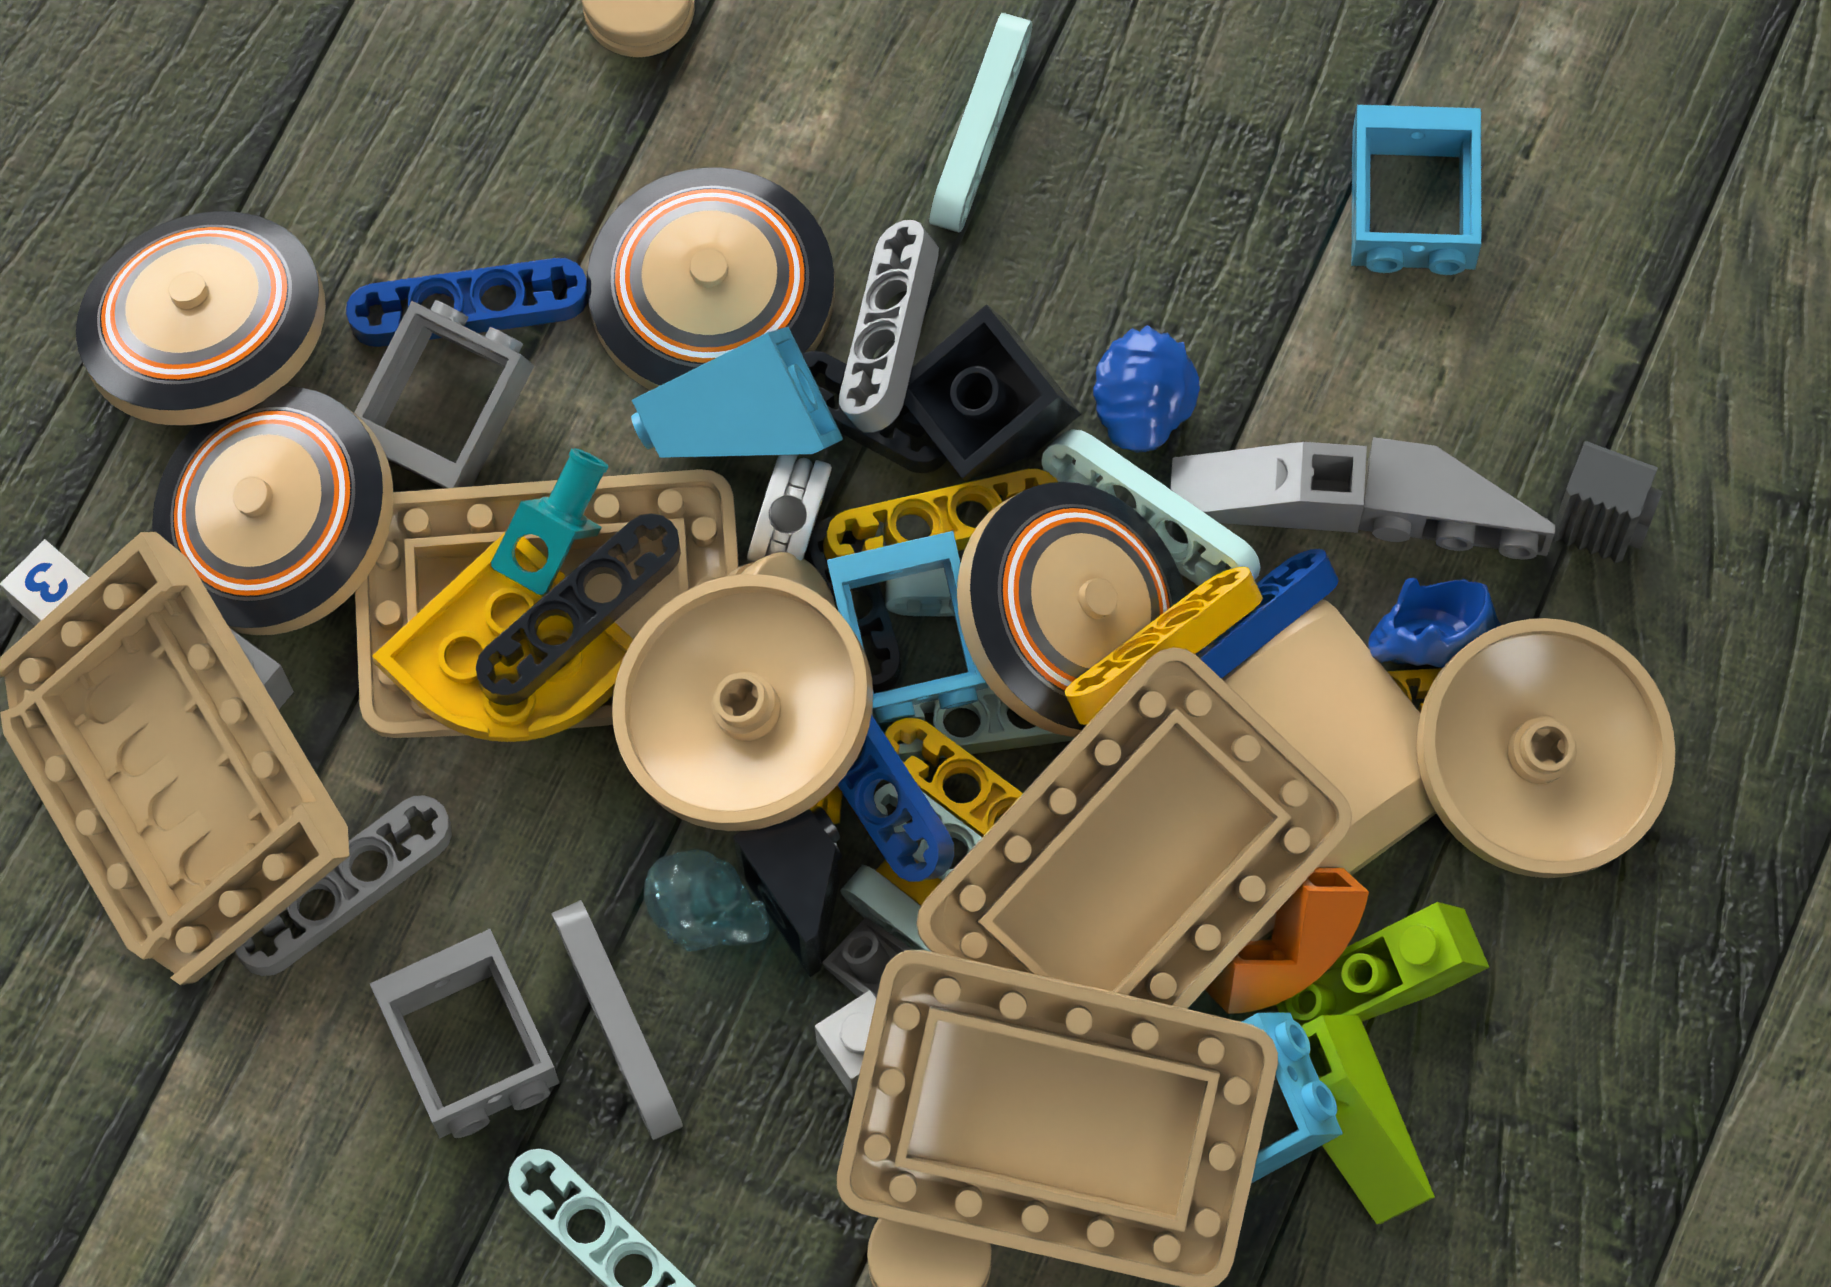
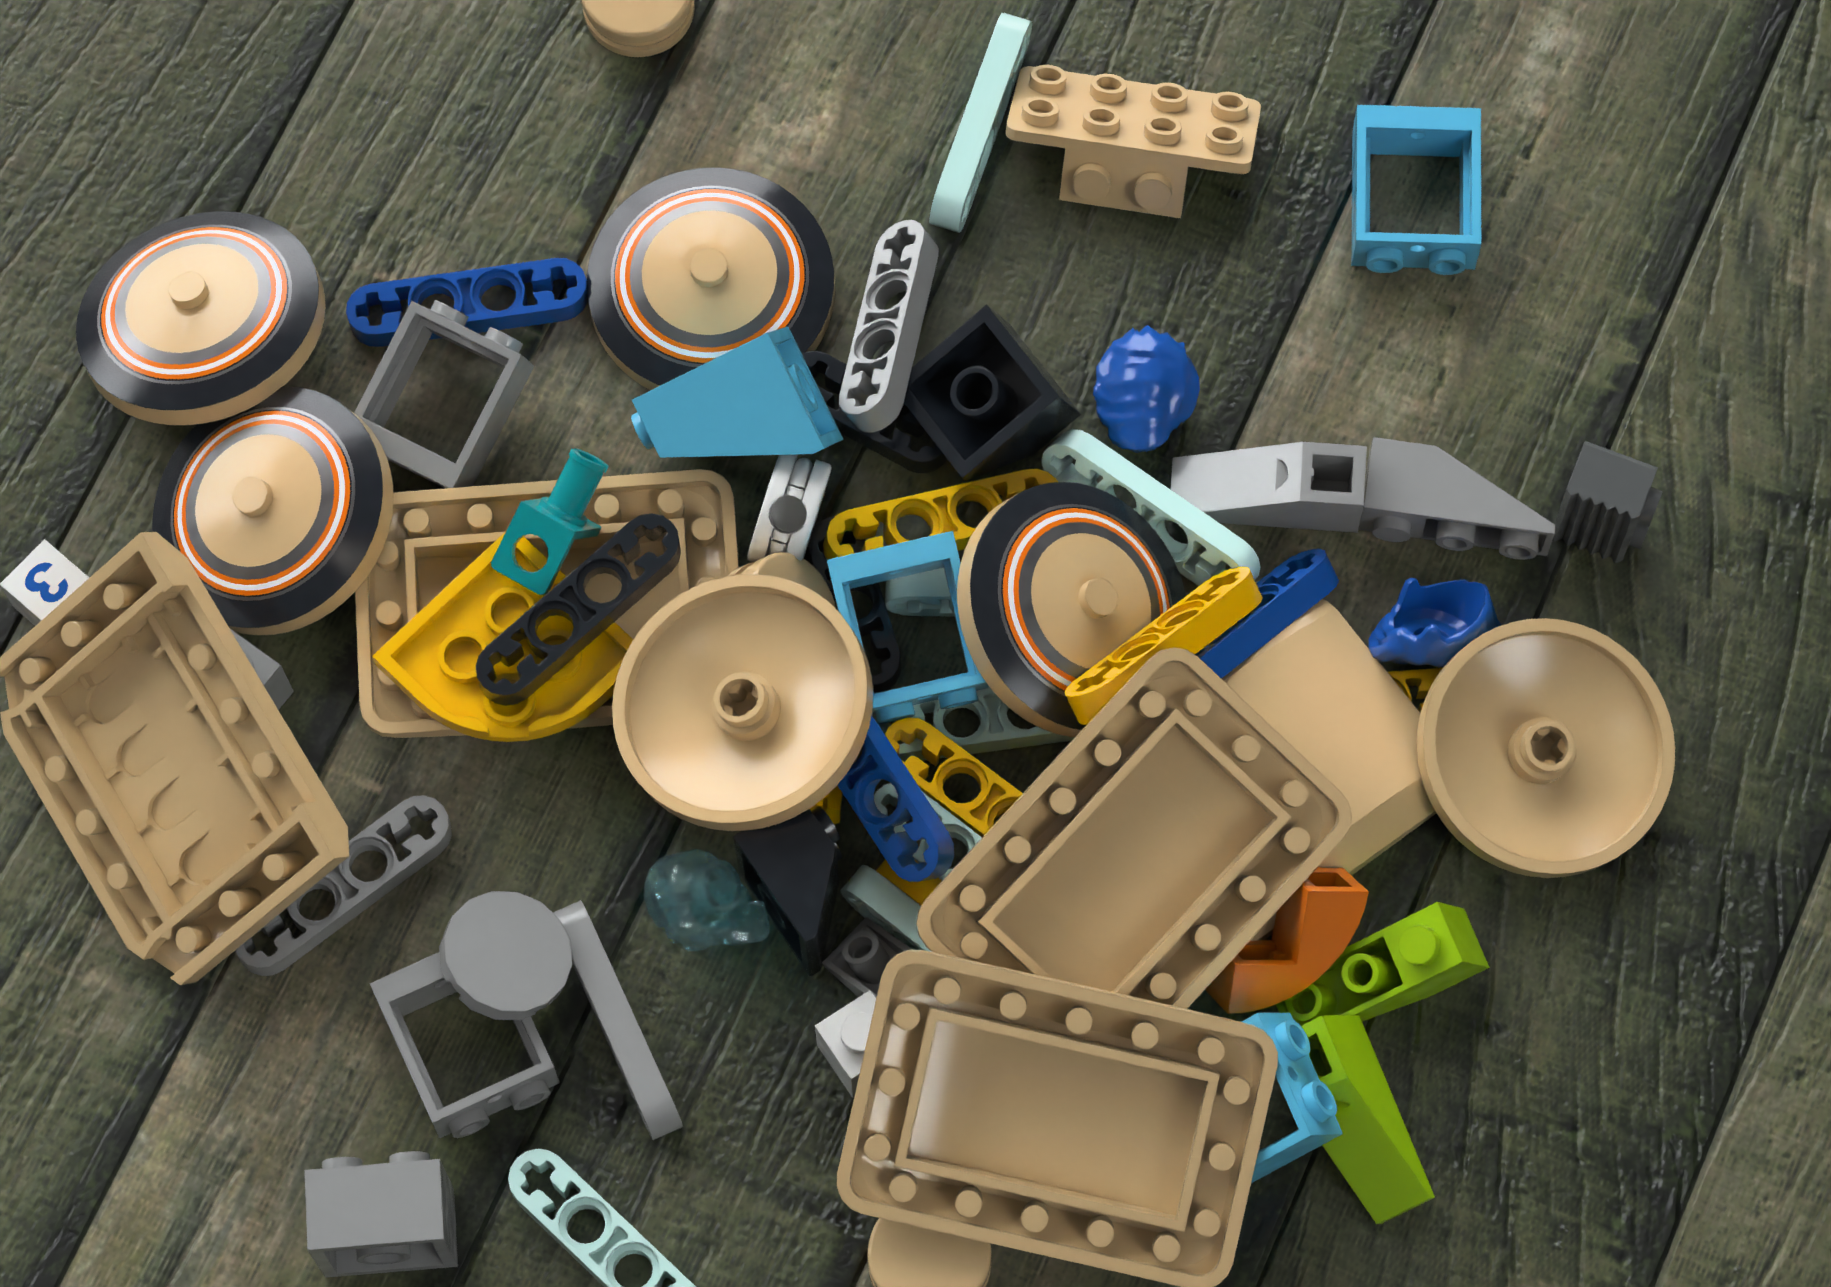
(380, 1215): none -> light grey brick
(505, 955): none -> light grey tile
(1131, 139): none -> tan bracket

